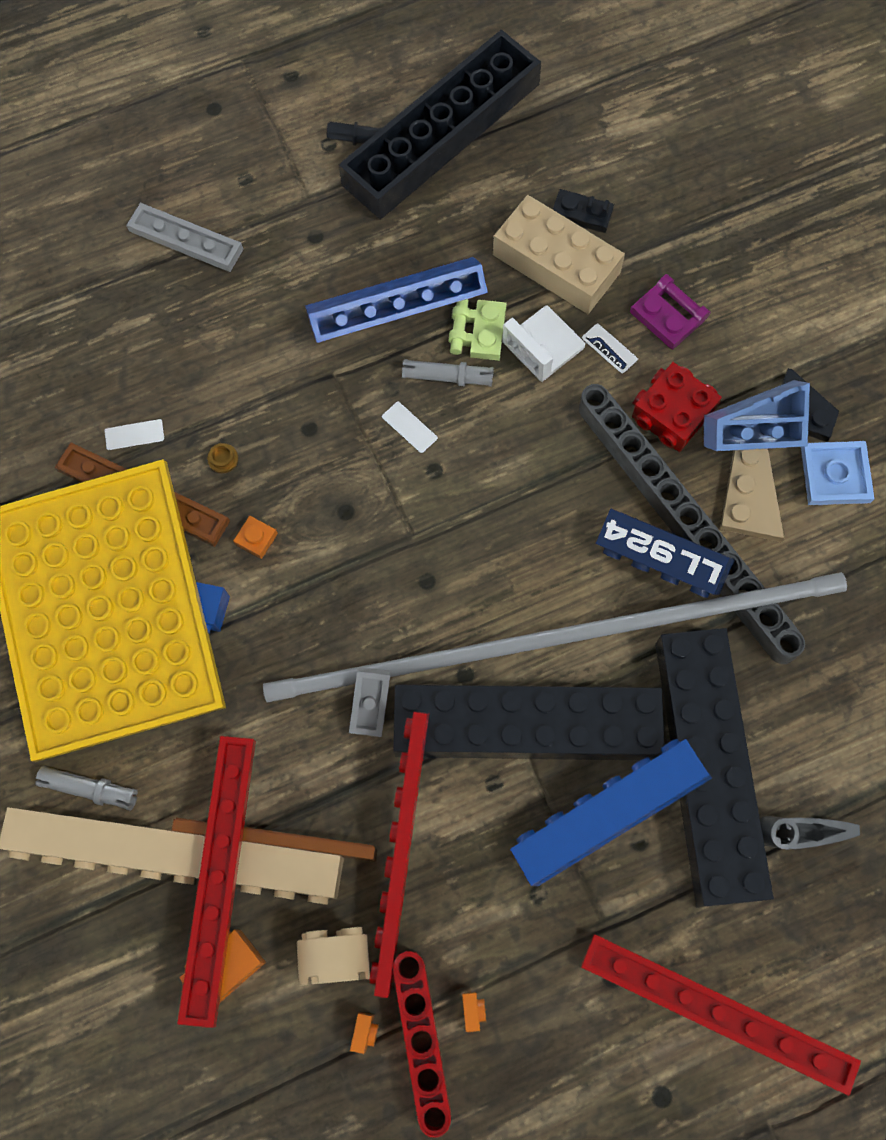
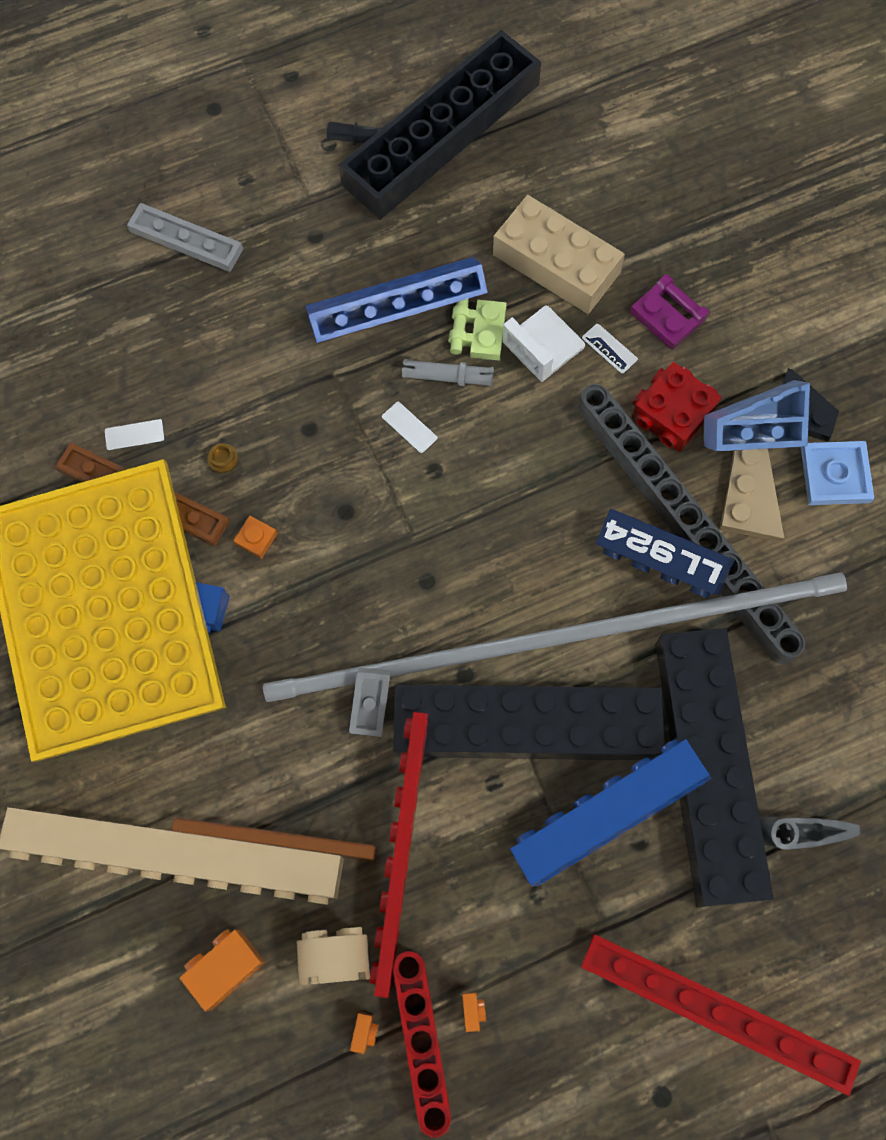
(88, 788): light grey pin -> none
(217, 883): red plate -> none
(584, 210): black plate -> none

